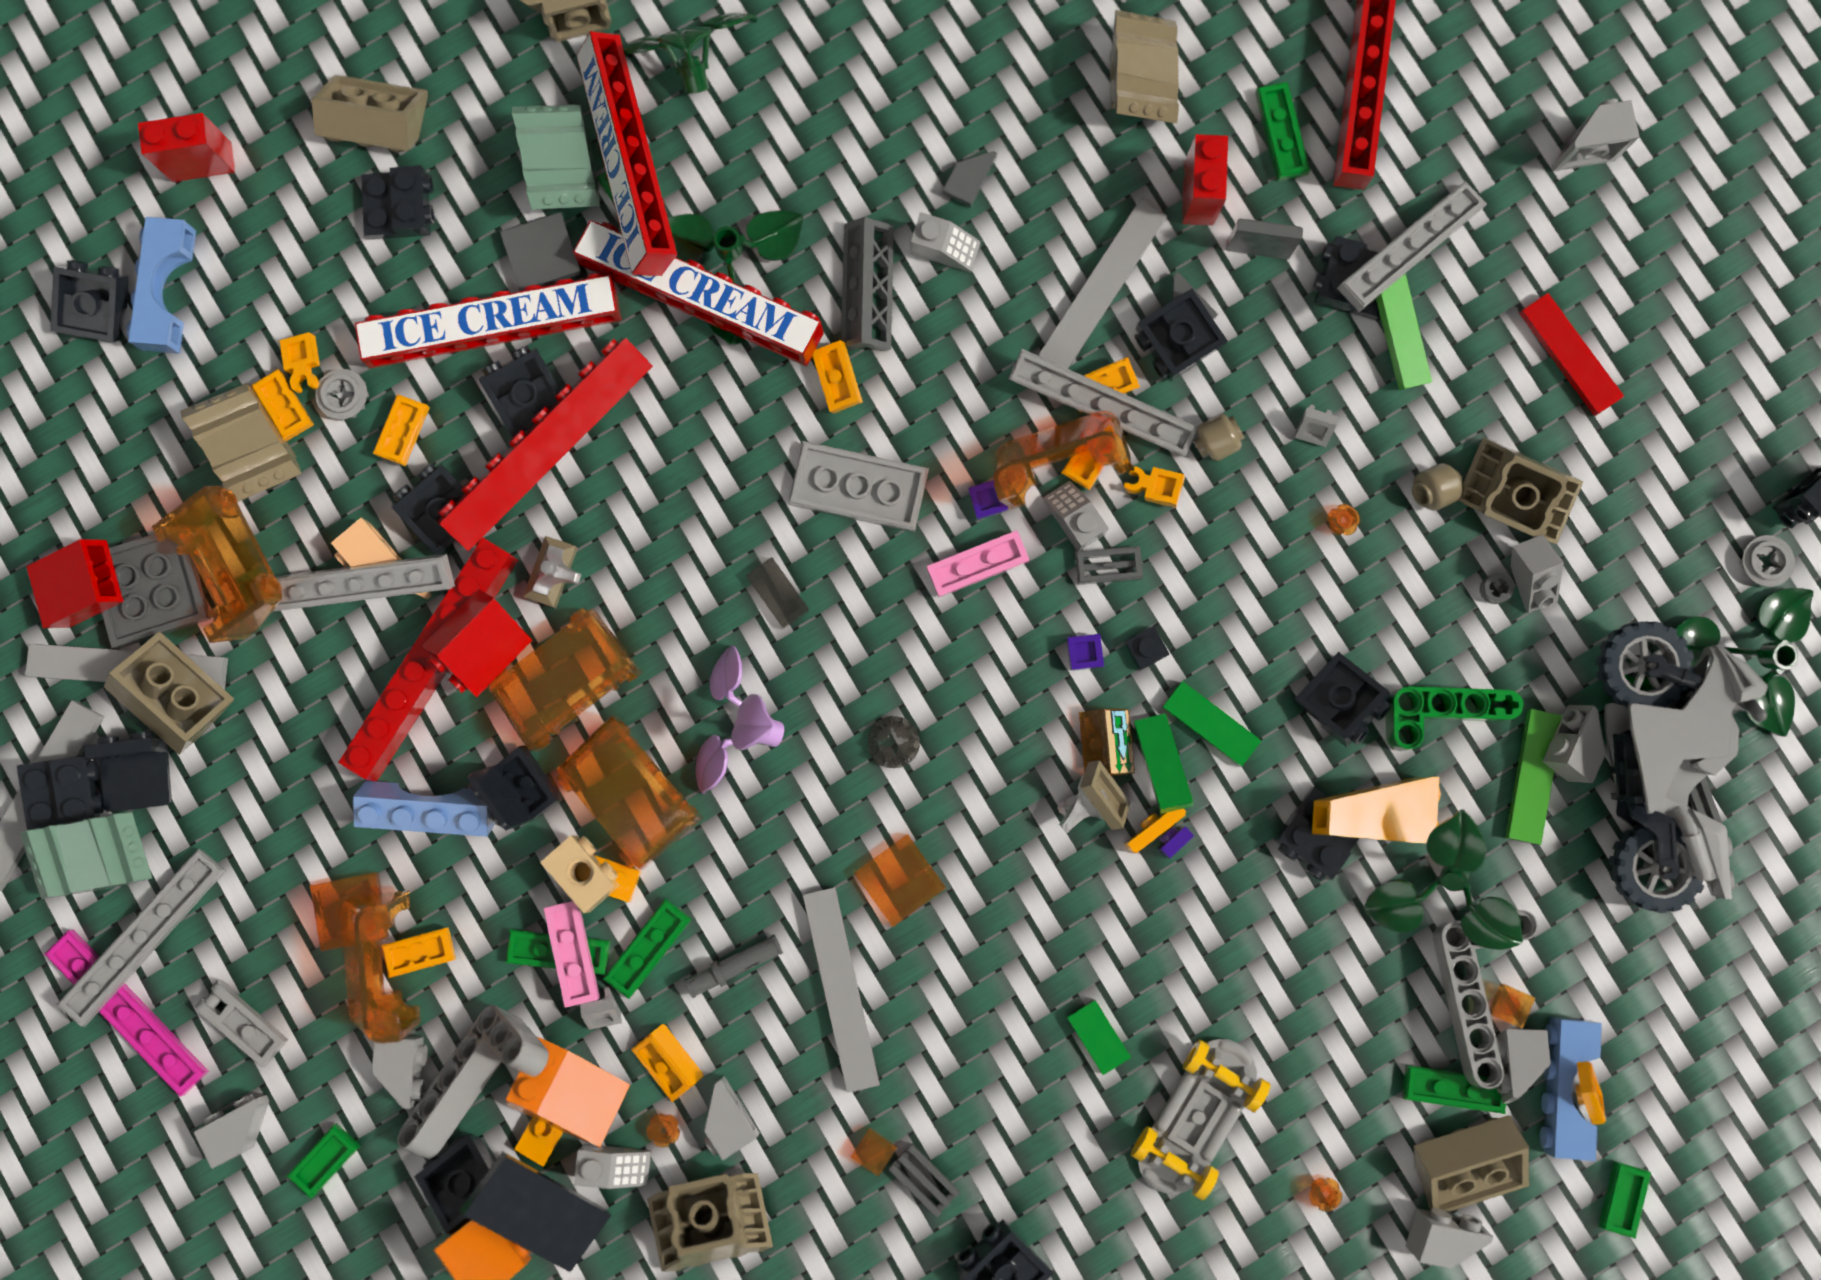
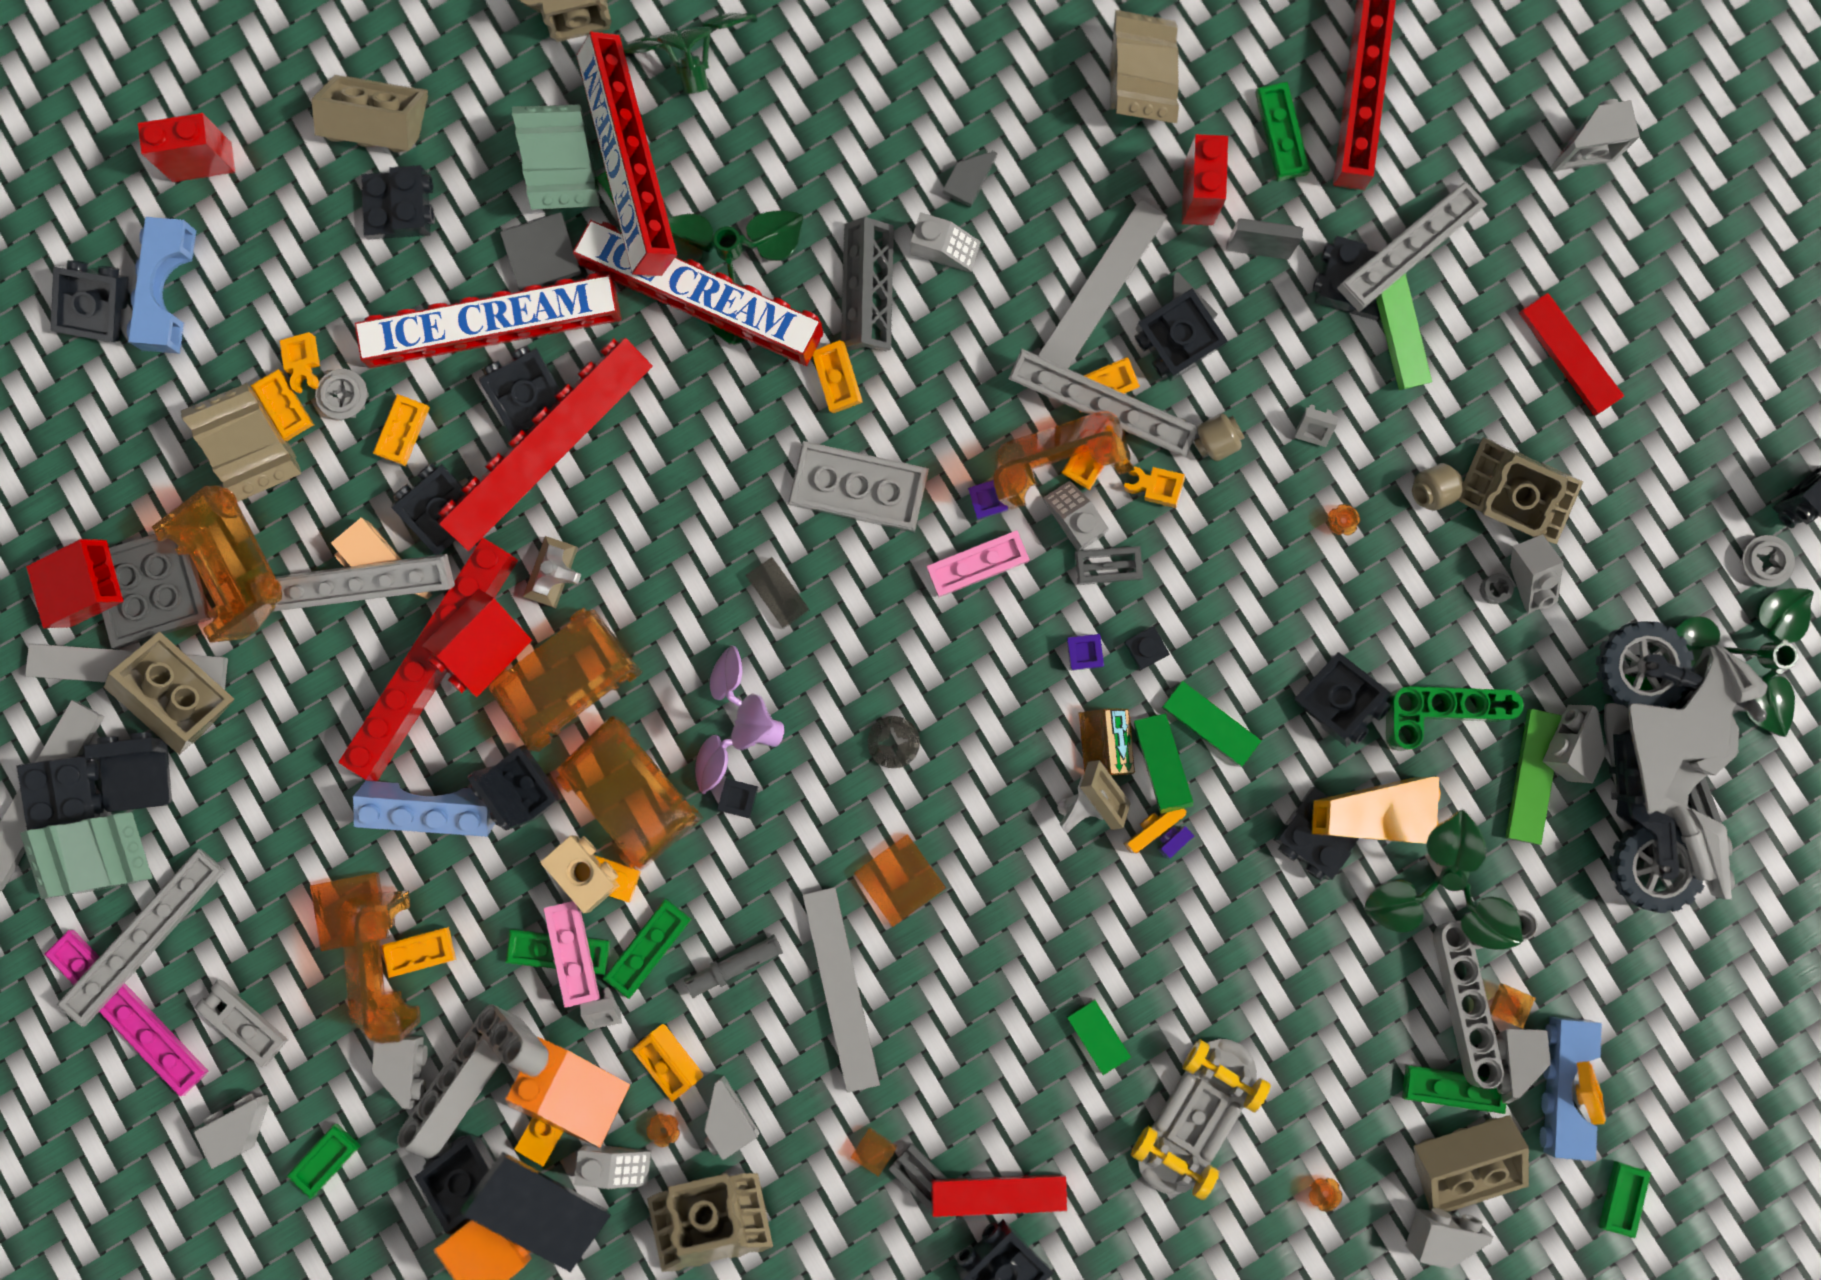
(737, 798): none -> black plate
(998, 1195): none -> red tile

